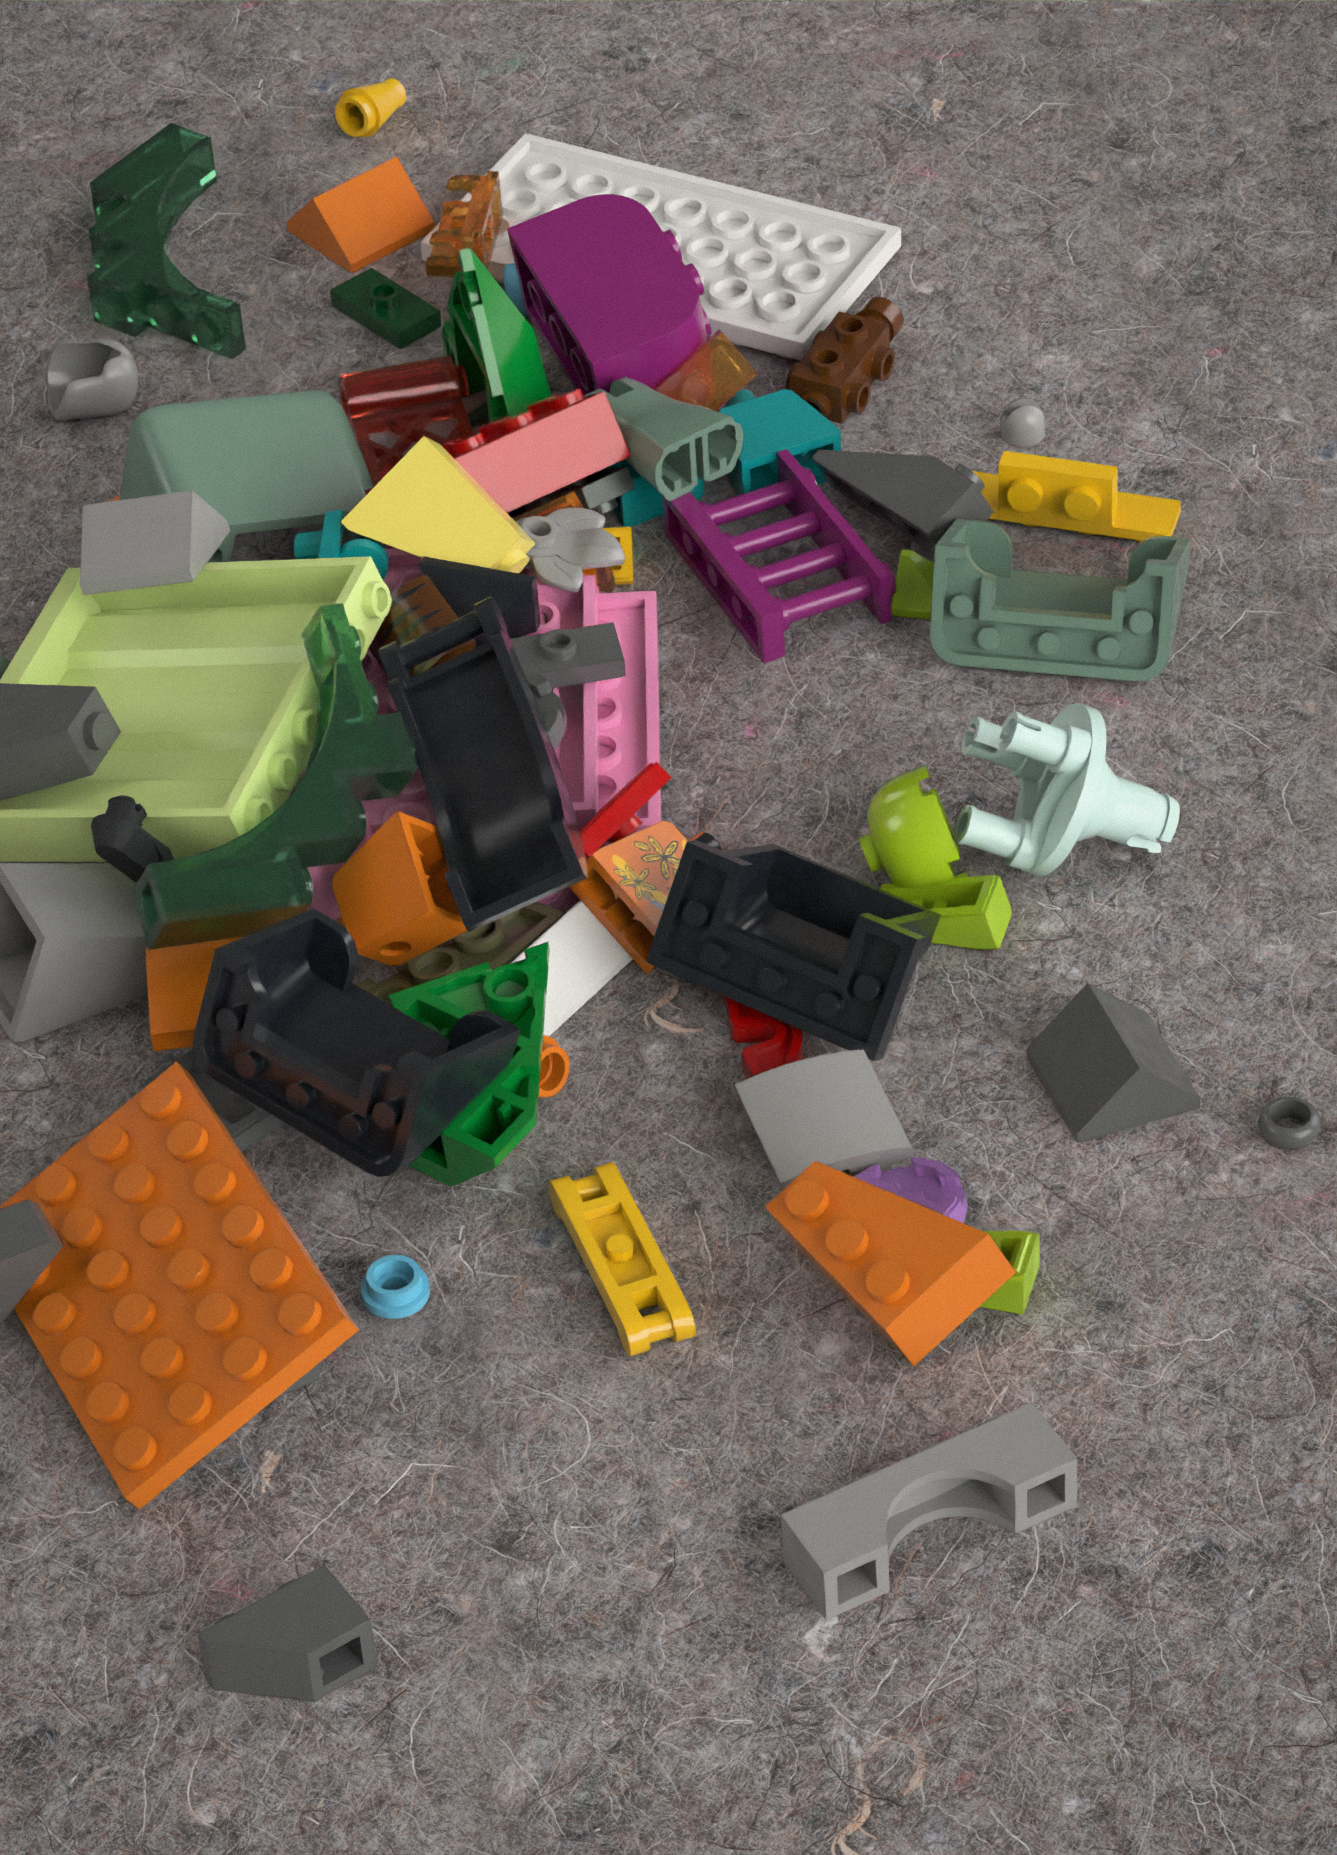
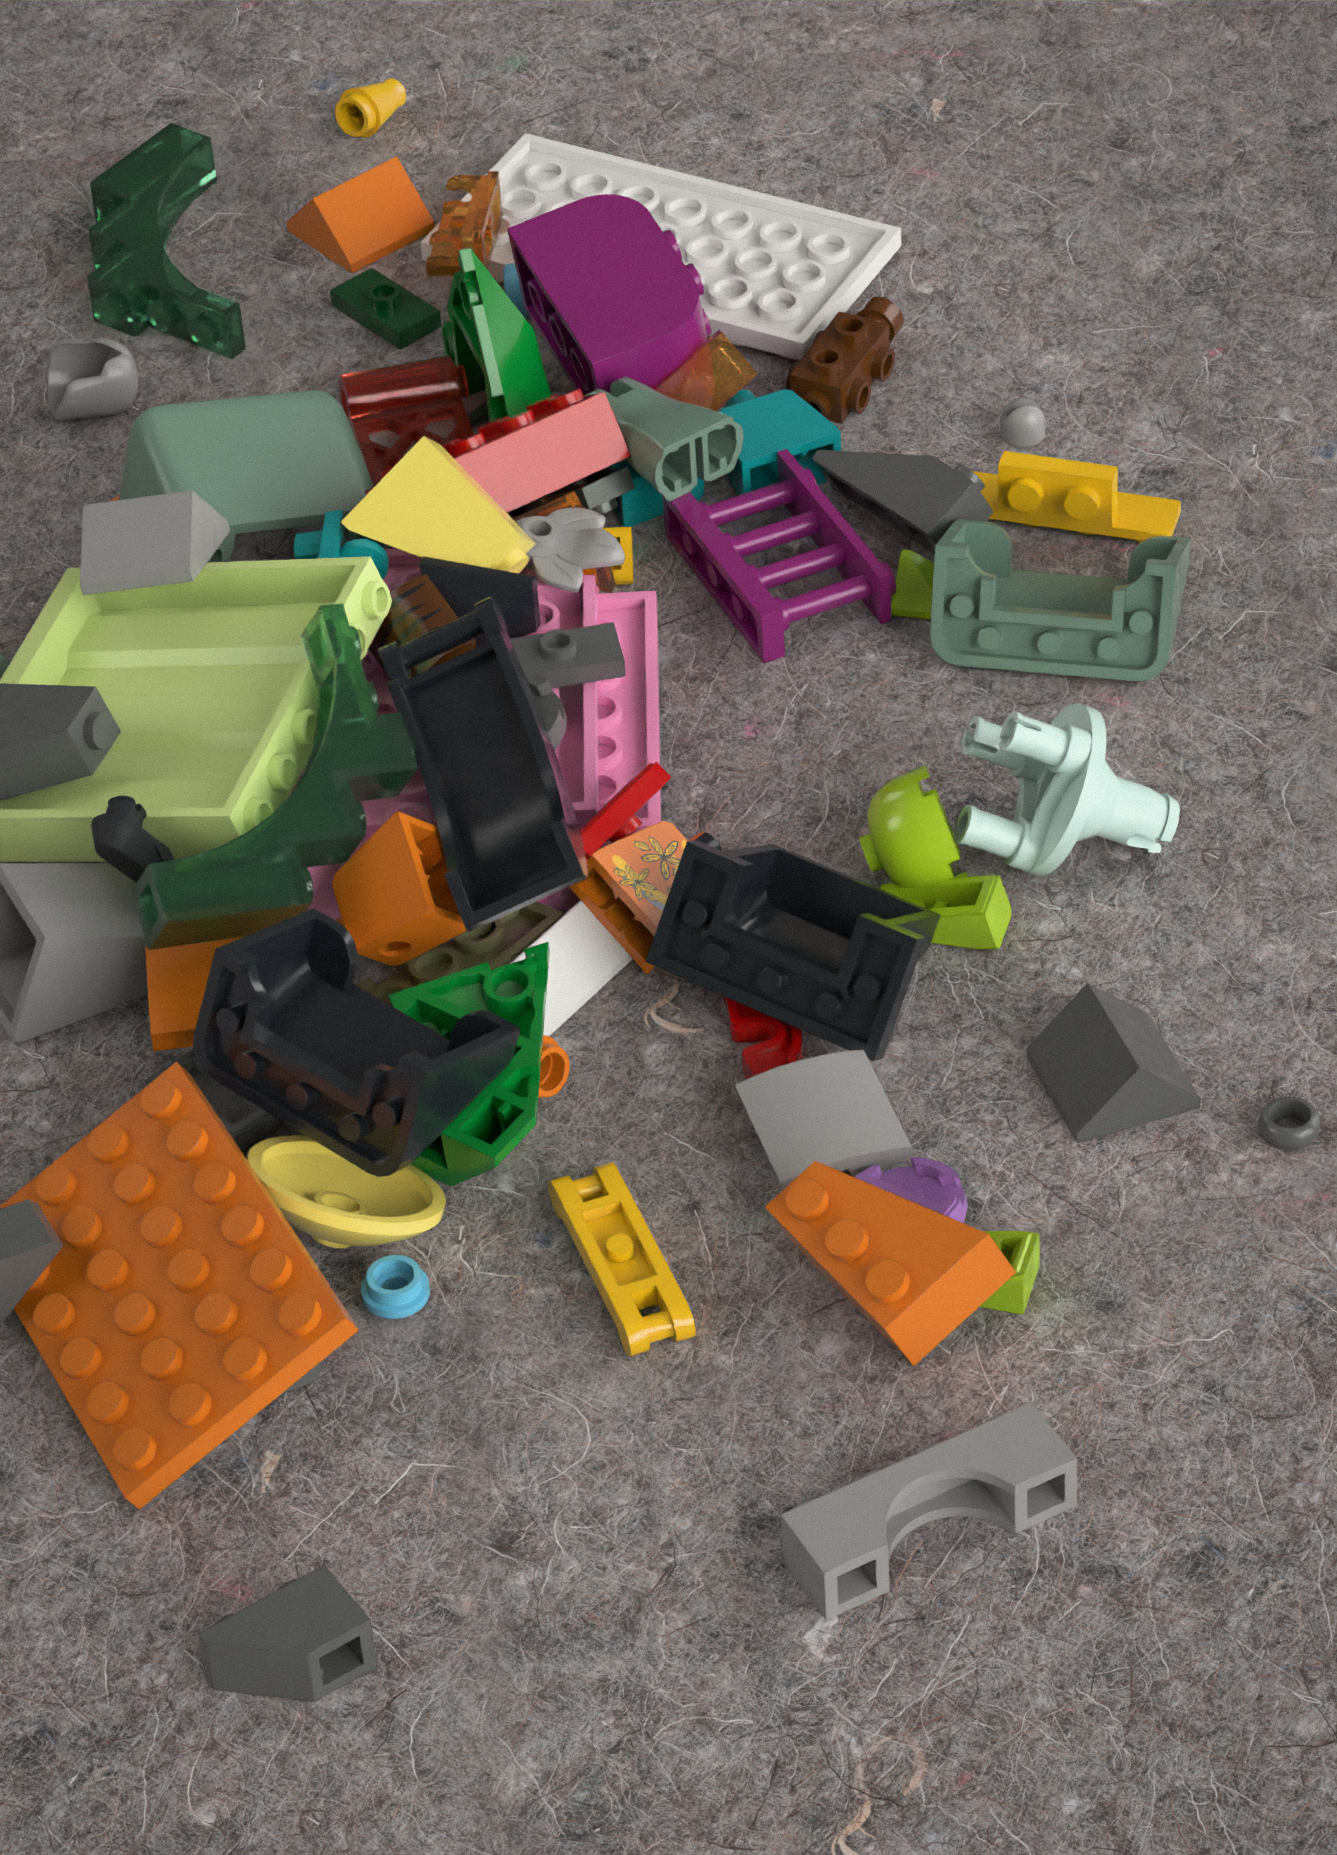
(341, 1201): none -> light yellow dish

